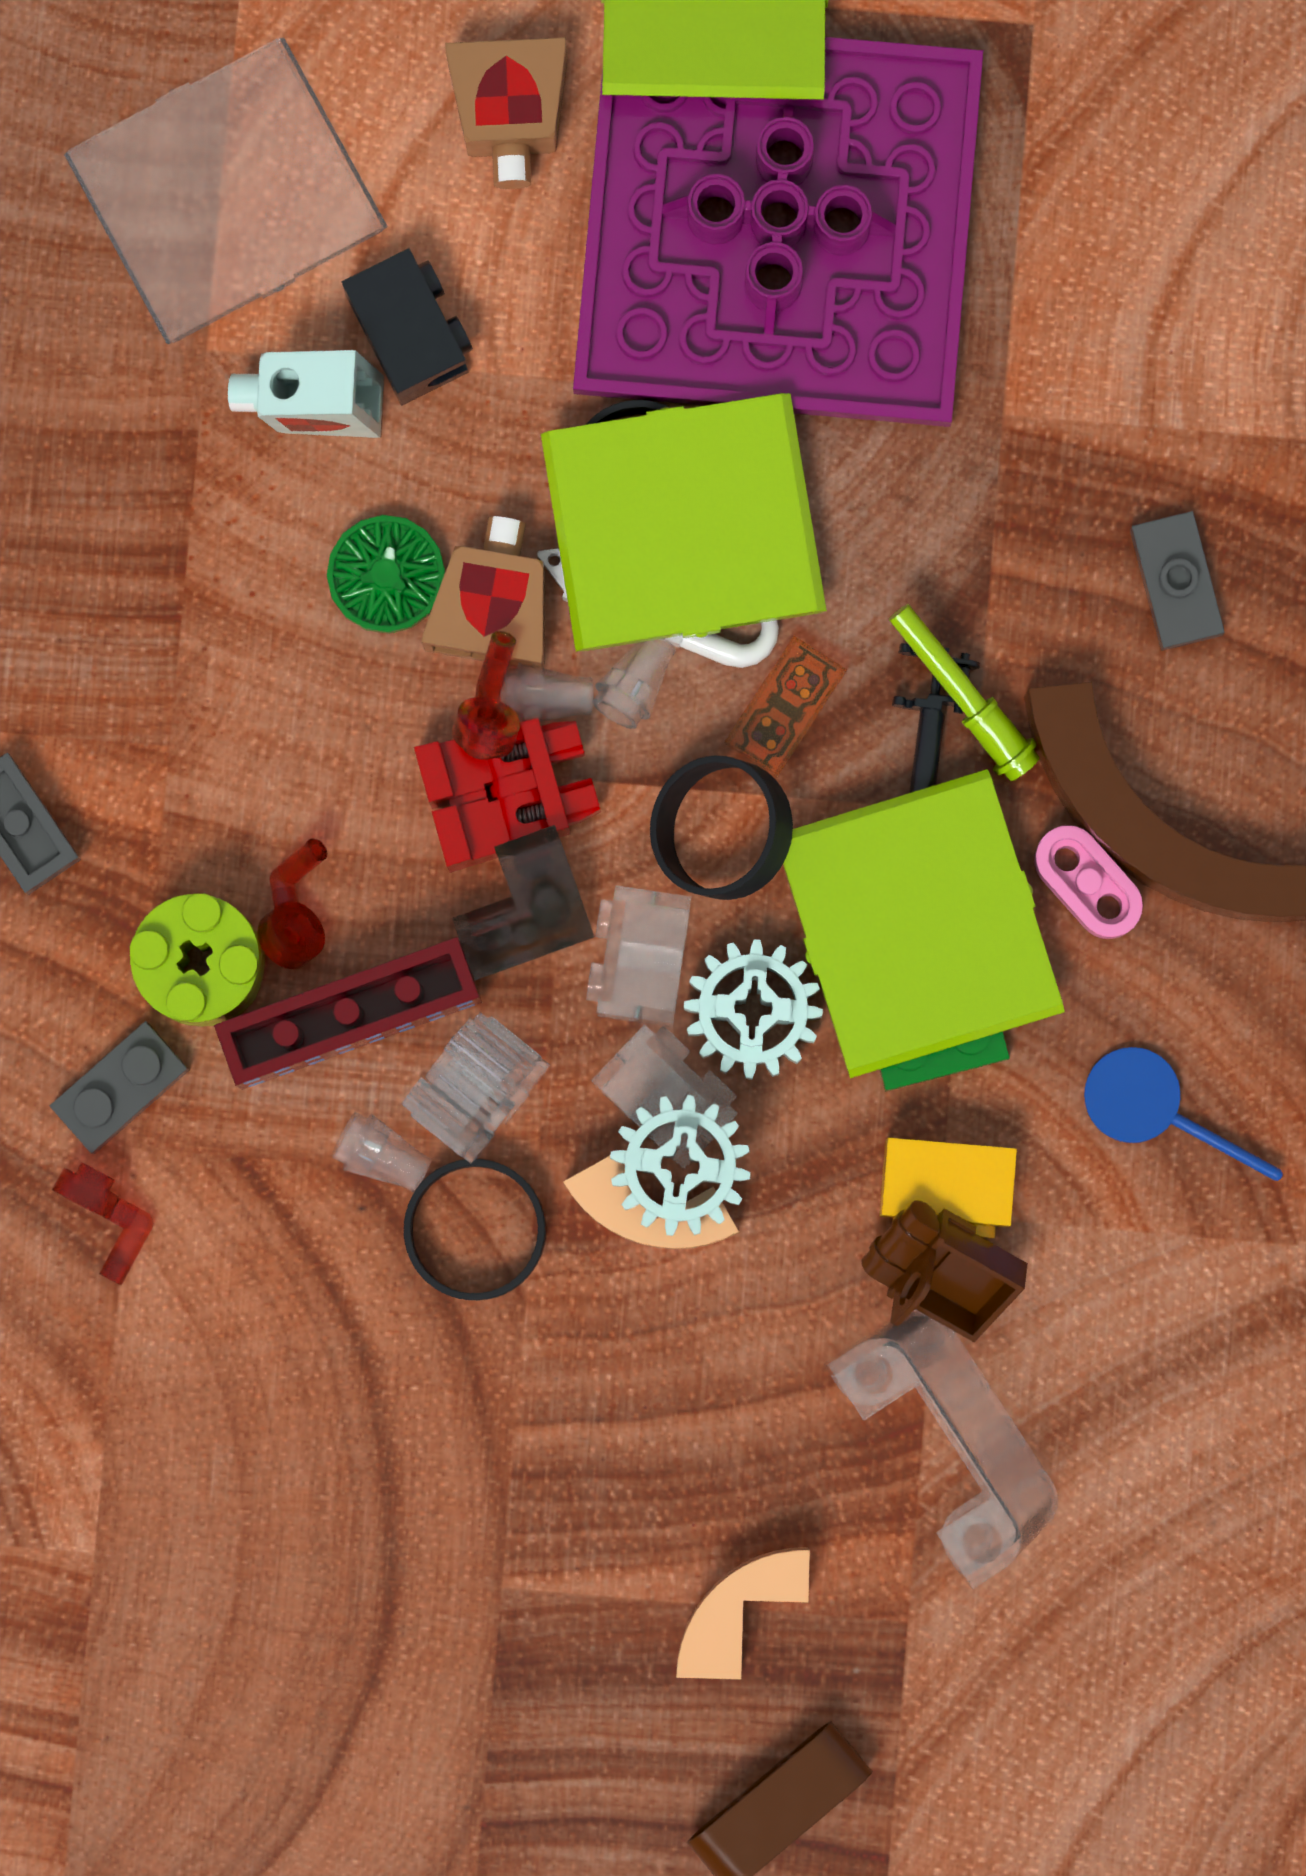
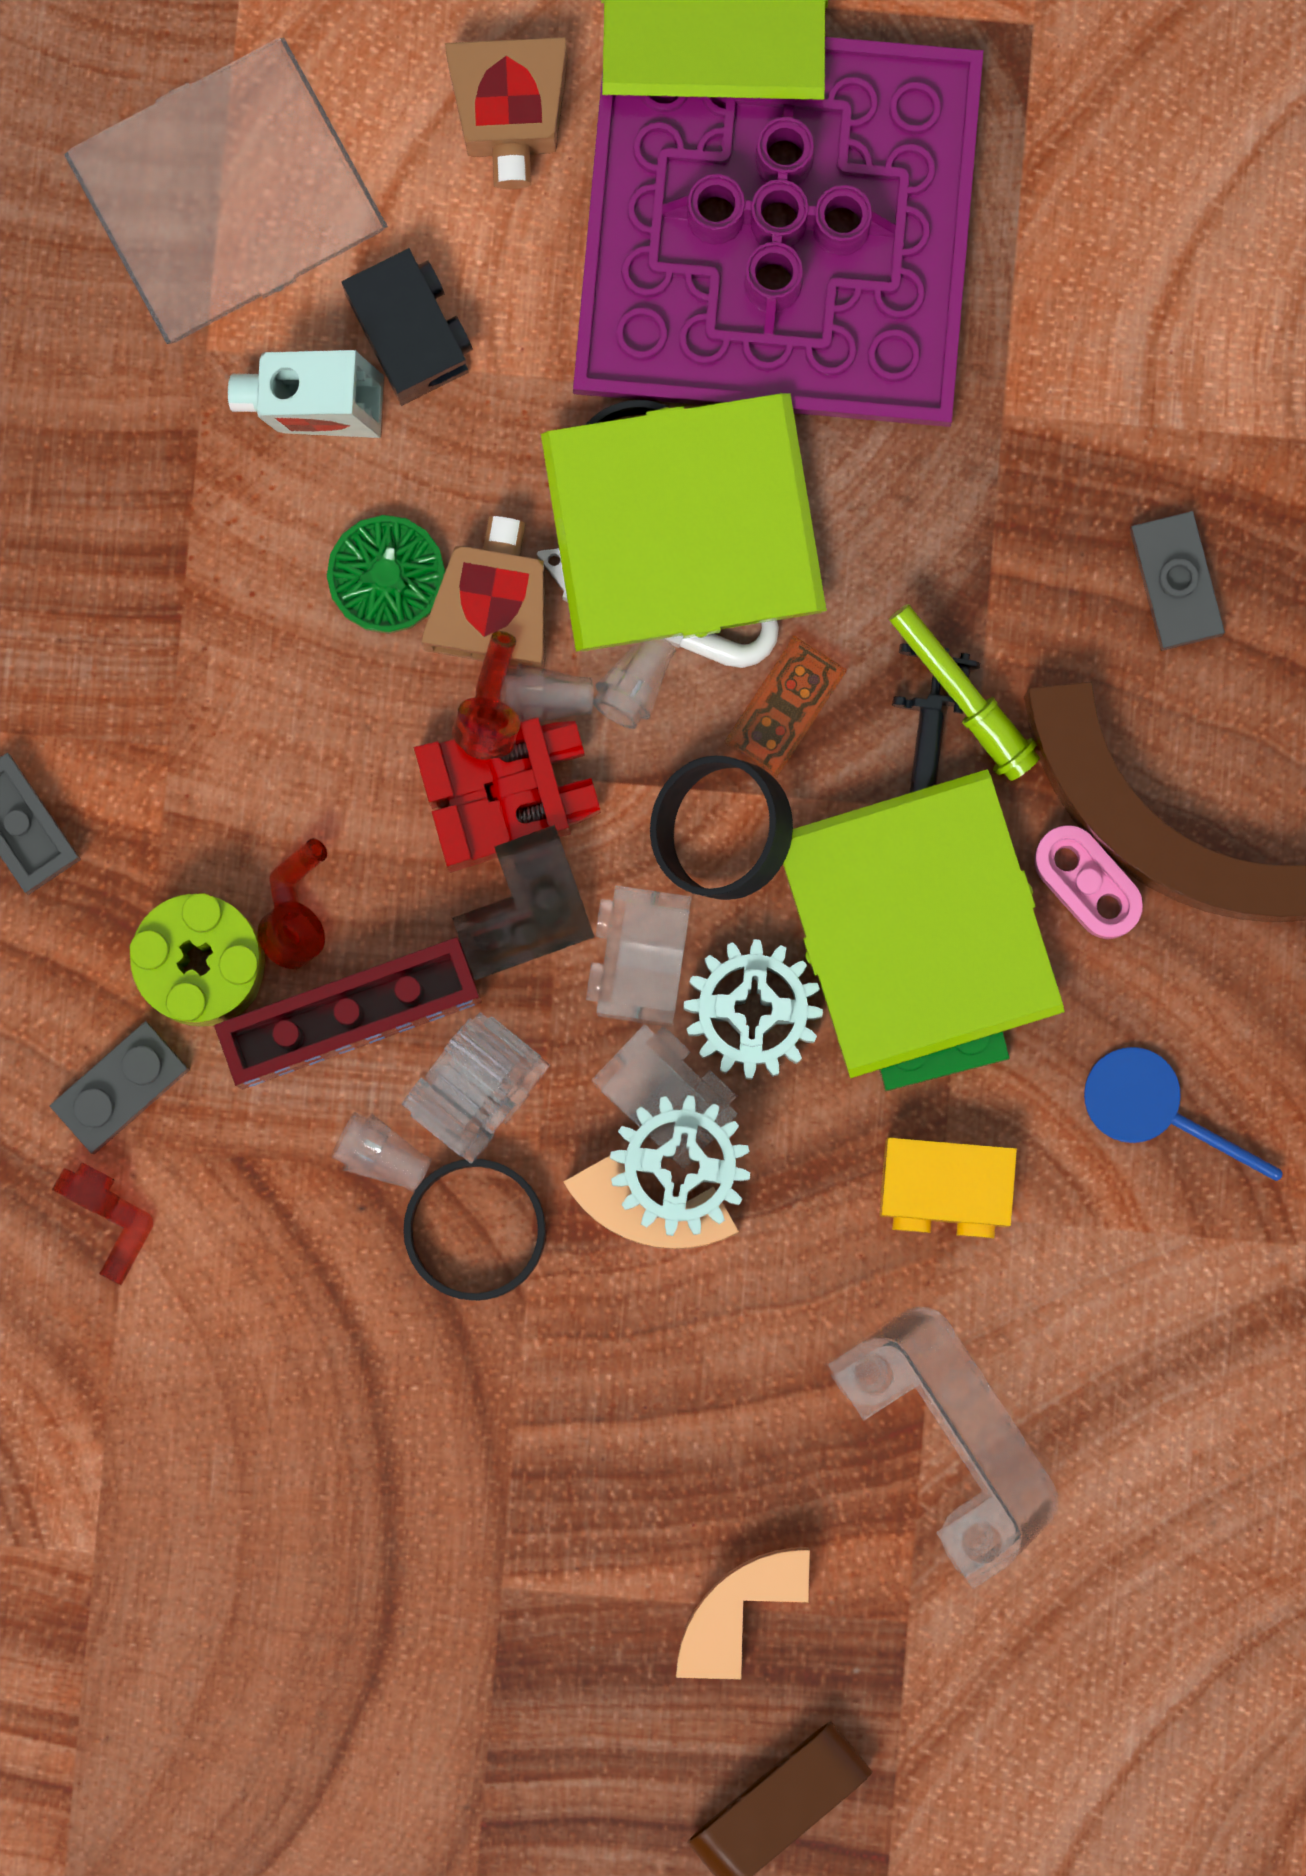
(944, 1270): reddish brown piece -> none

